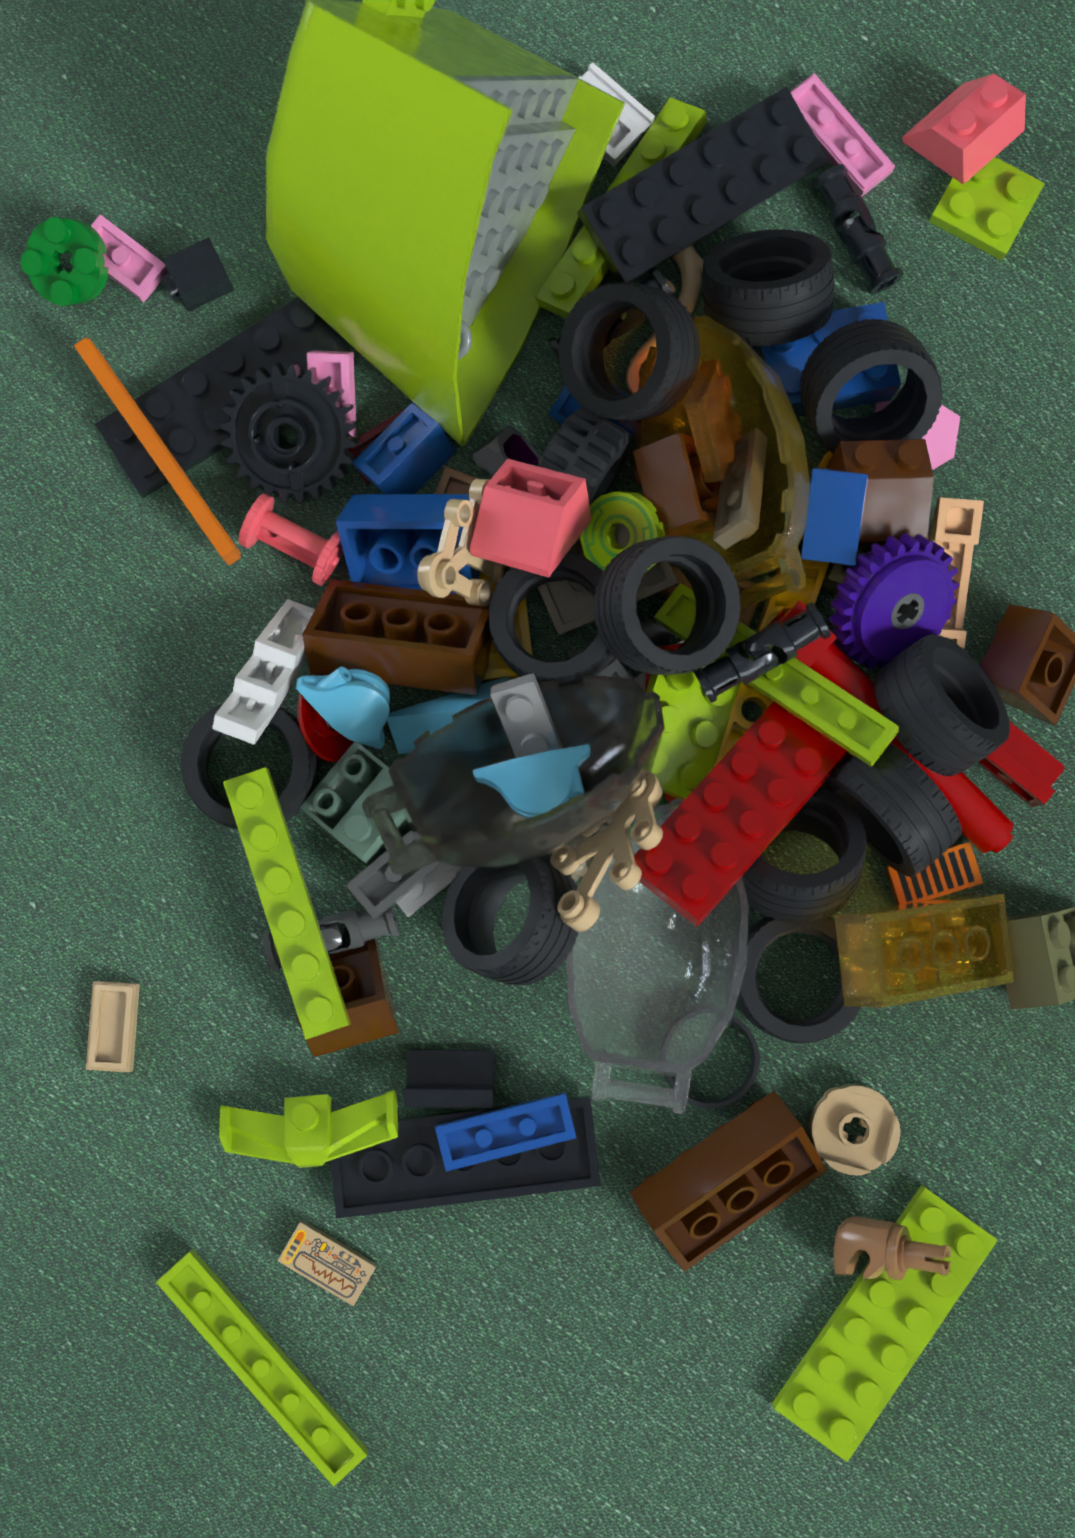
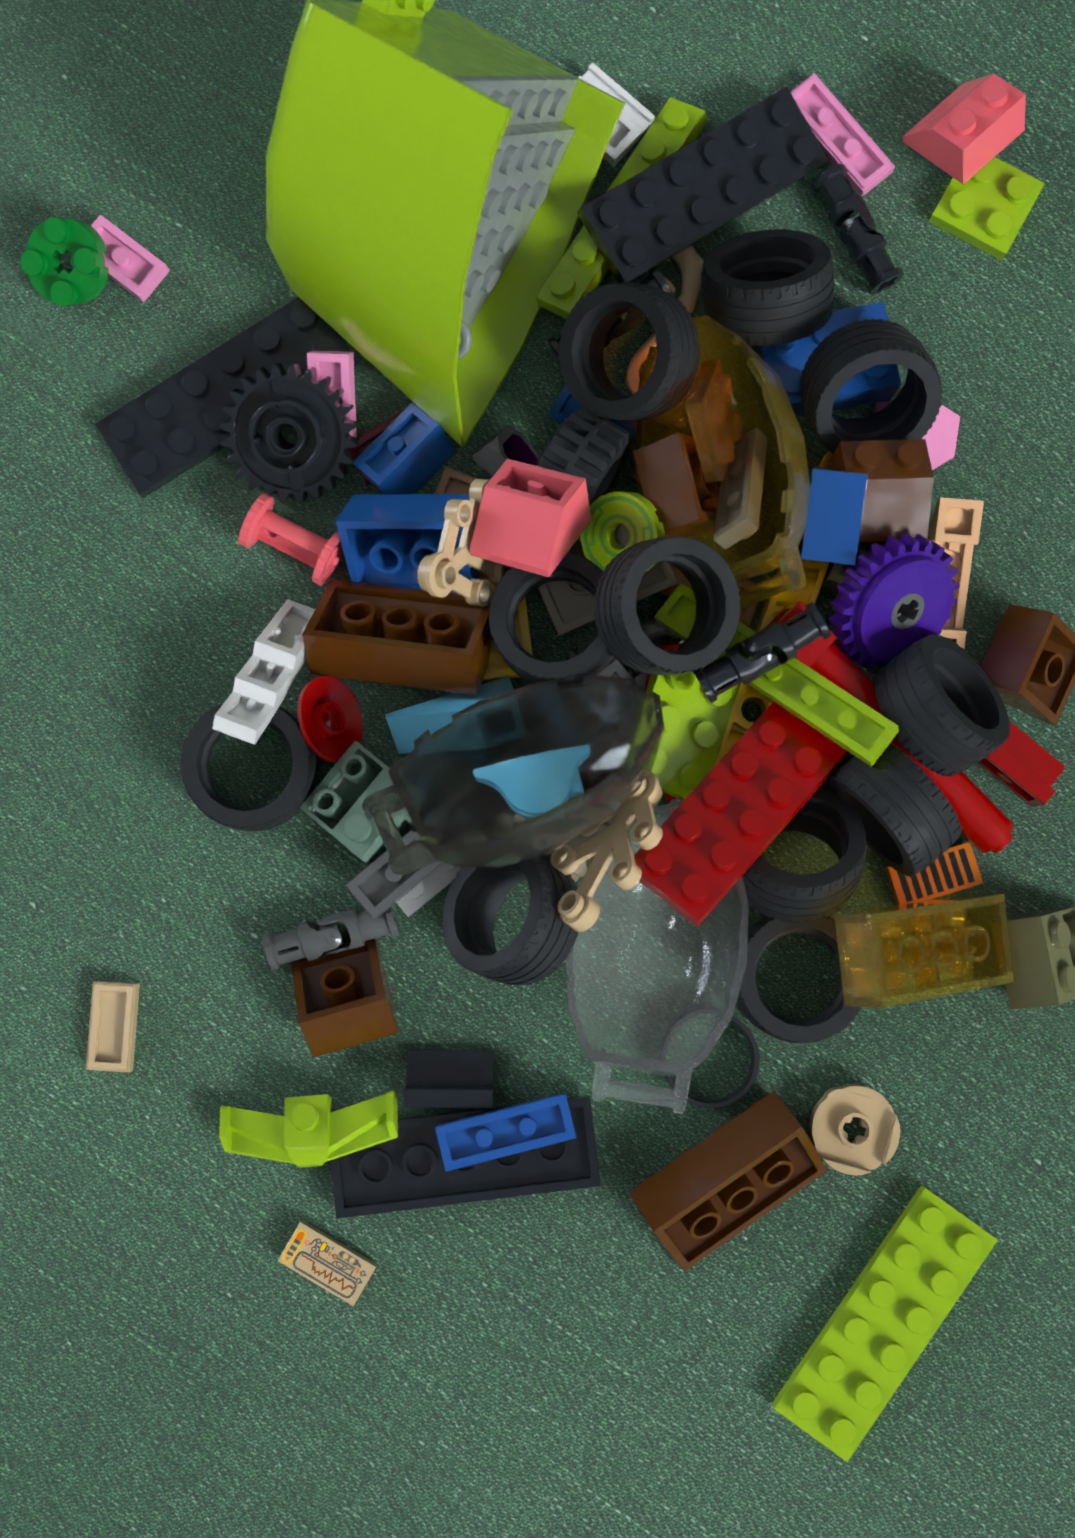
(158, 451): orange tile -> none
(196, 275): black brick -> none
(263, 1367): lime plate -> none
(286, 903): lime plate -> none
(350, 702): medium azure hat -> none
(525, 716): light grey plate -> none
(888, 1249): medium nougat piece -> none

